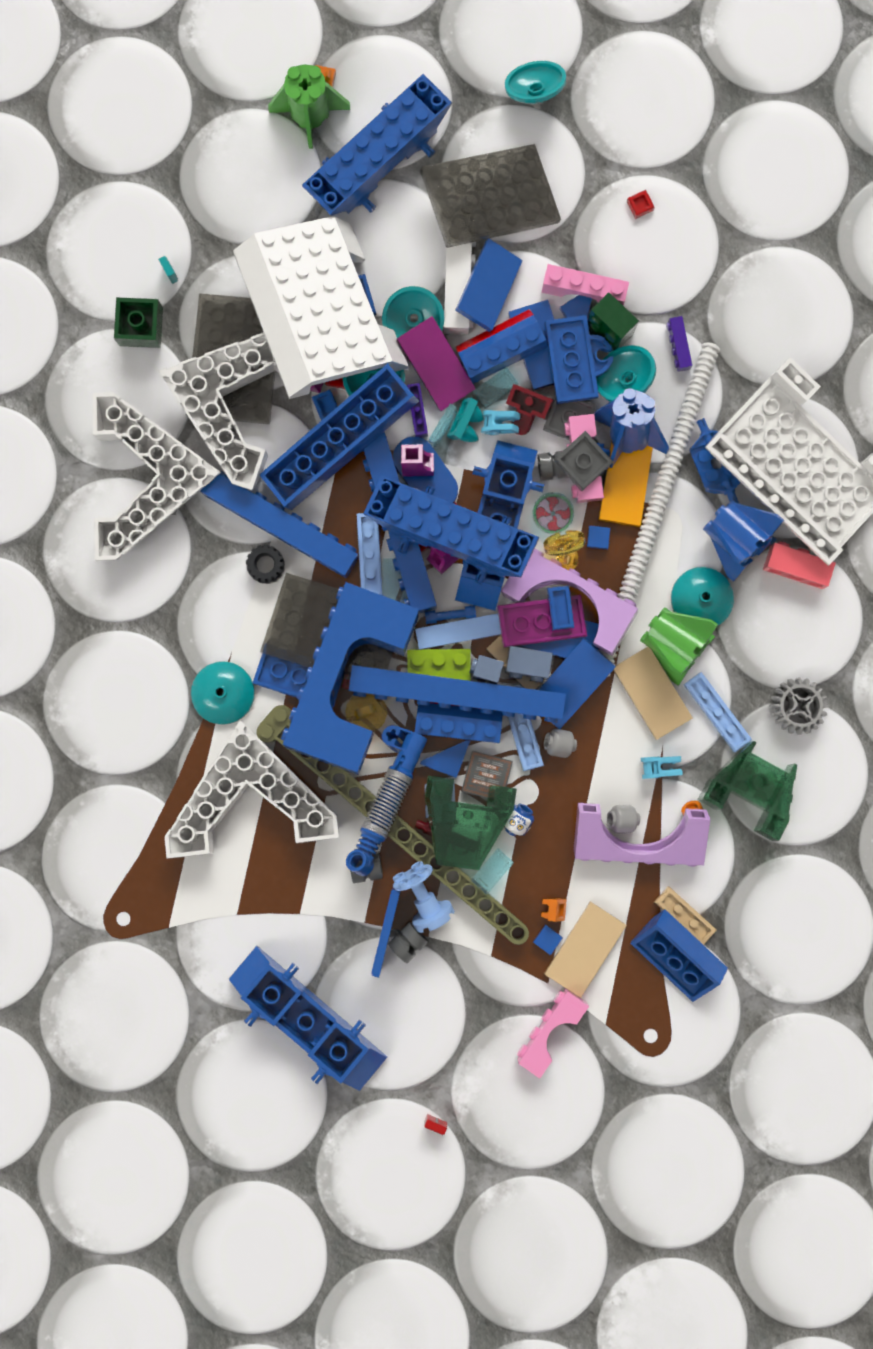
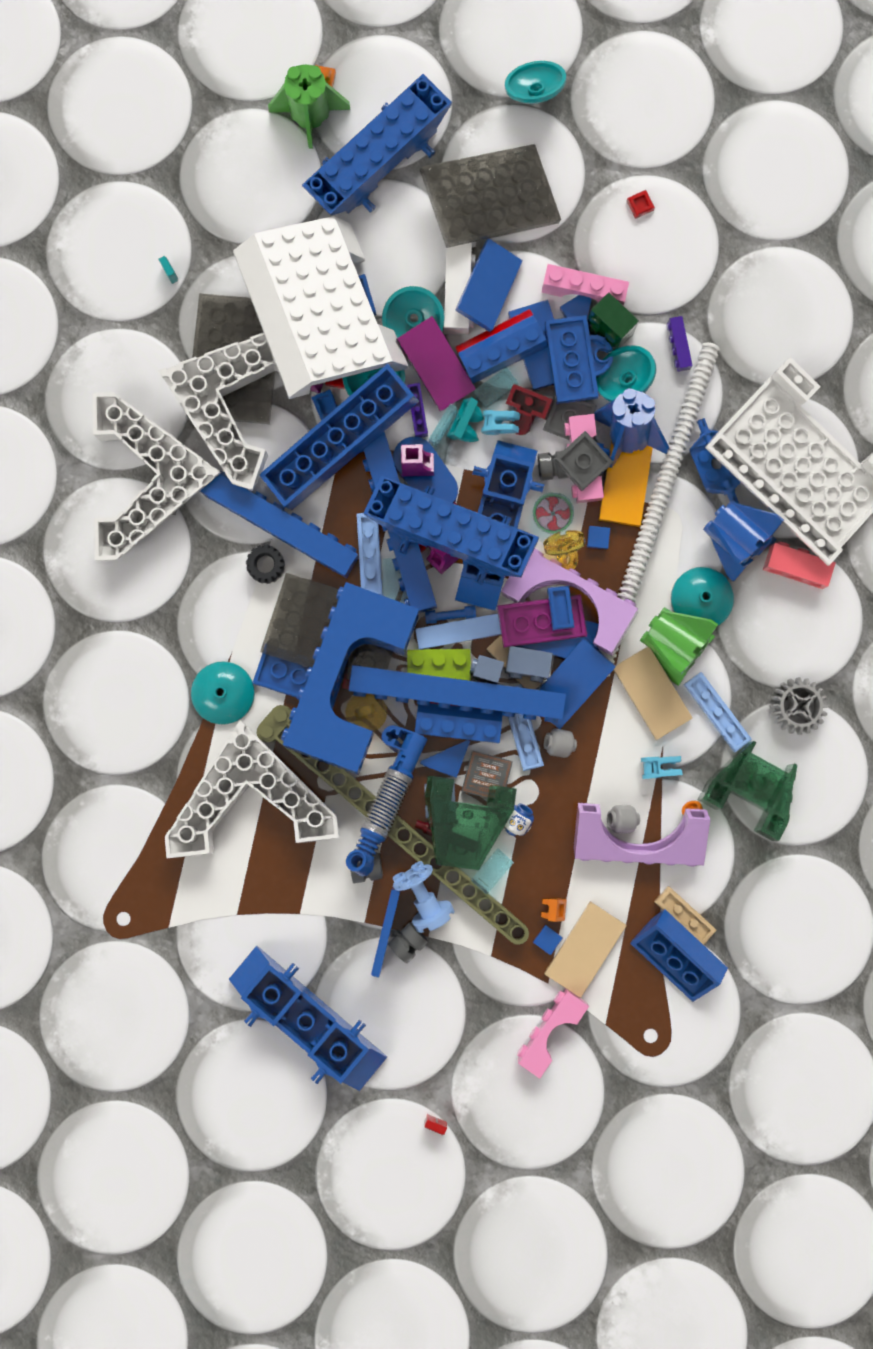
(138, 322): dark green brick -> none

